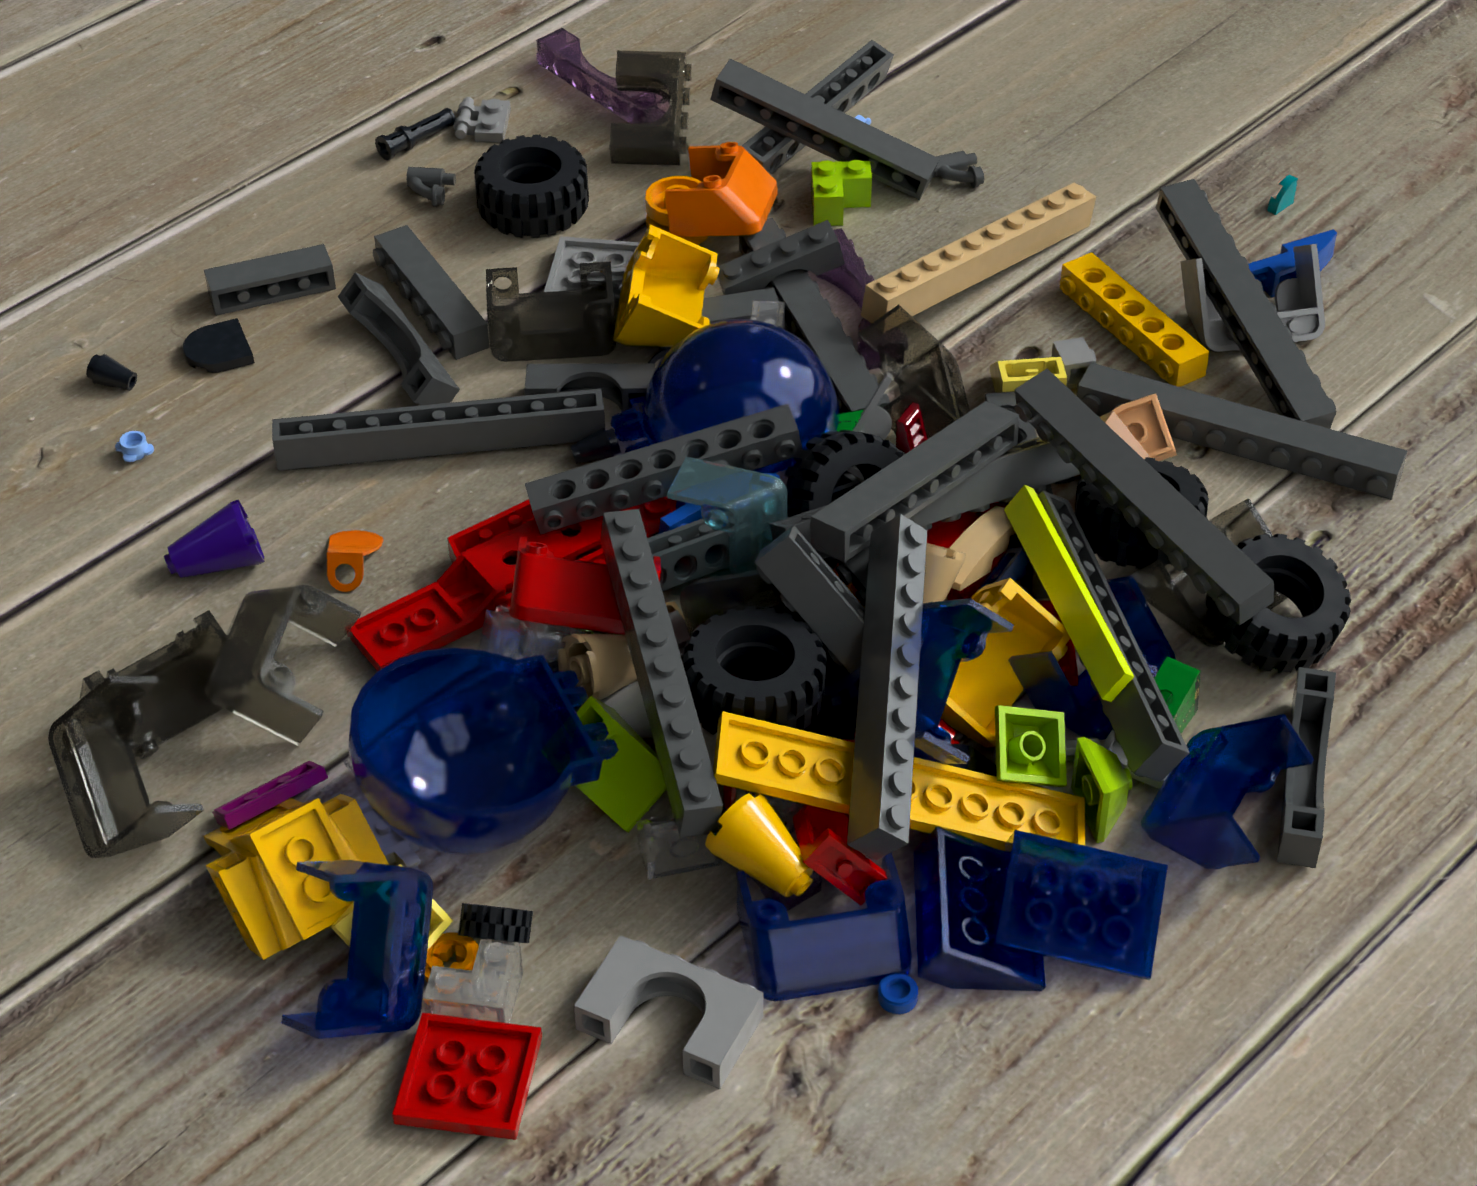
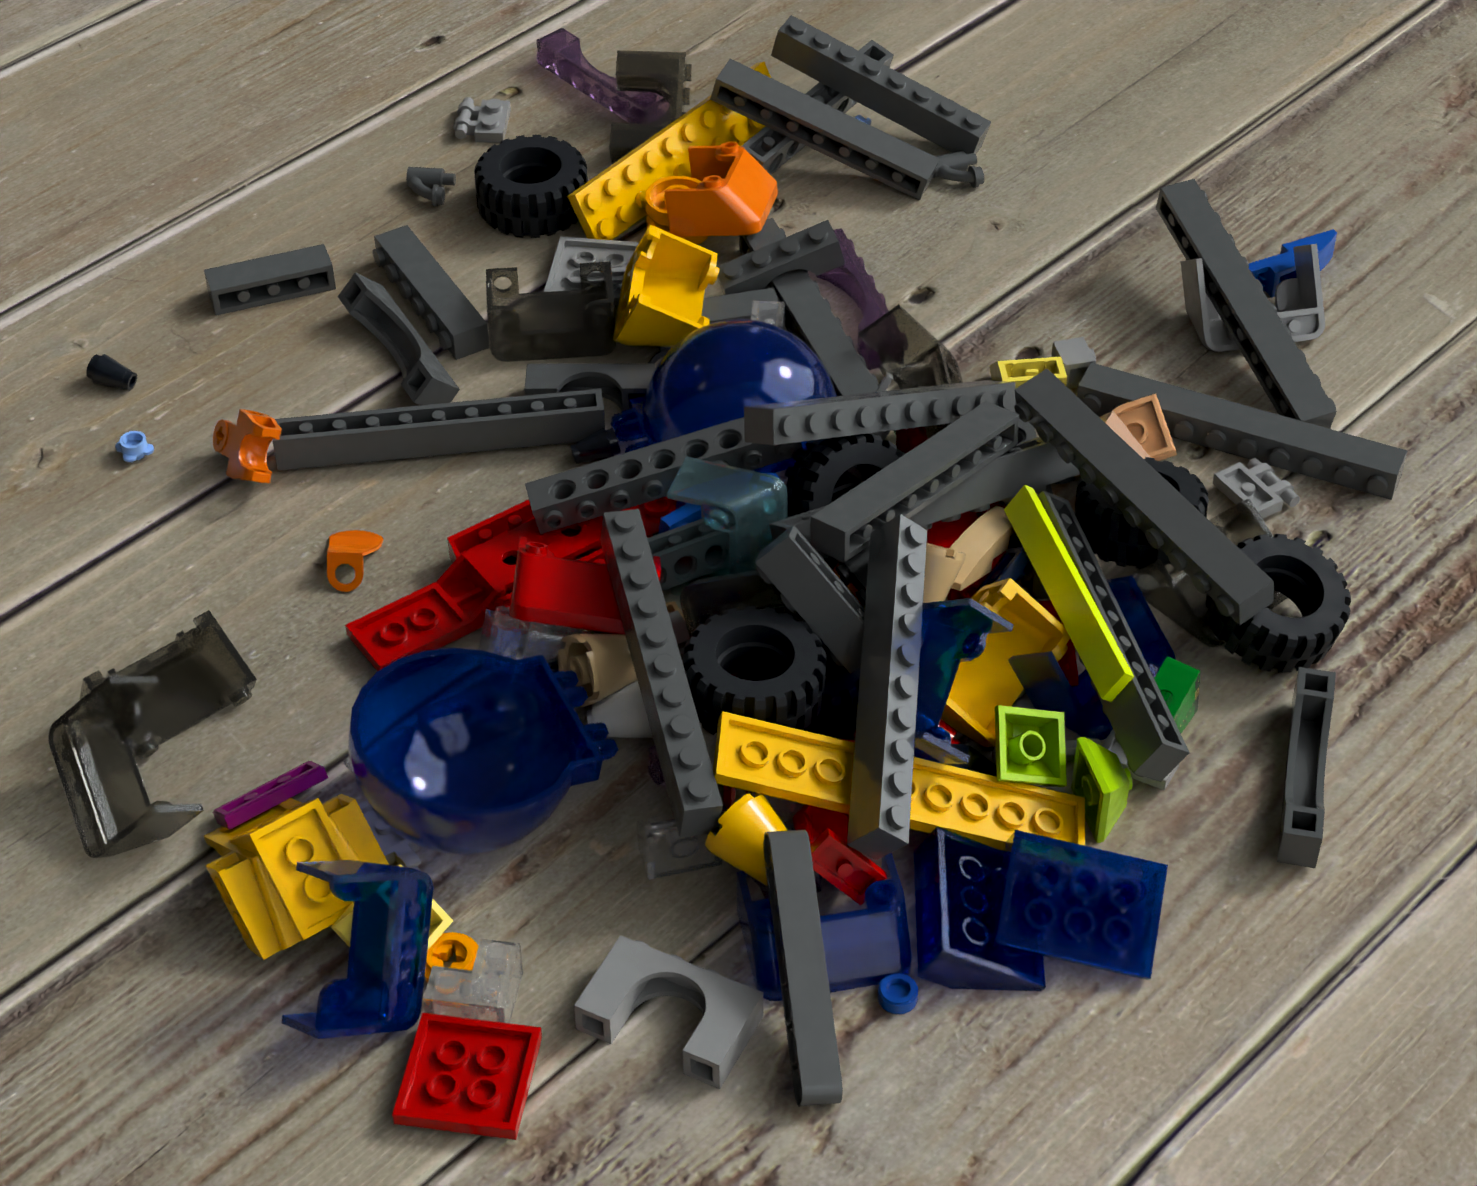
(216, 544): dark purple cone -> none
(218, 347): black tile -> none
(247, 445): none -> orange piece
(247, 676): clear smoke windscreen -> none
(405, 137): black pin -> none
(495, 923): black tyre -> none
(617, 194): none -> yellow plate
(629, 780): lime slope -> none
(802, 968): none -> dark grey beam
(839, 187): lime brick -> none
(871, 412): none -> dark grey brick
(879, 87): none -> dark grey brick
(980, 253): tan brick -> none
(1134, 320): yellow brick -> none
(1204, 790): clear blue windscreen -> none
(1257, 484): none -> light grey plate
(1285, 196): teal tile -> none

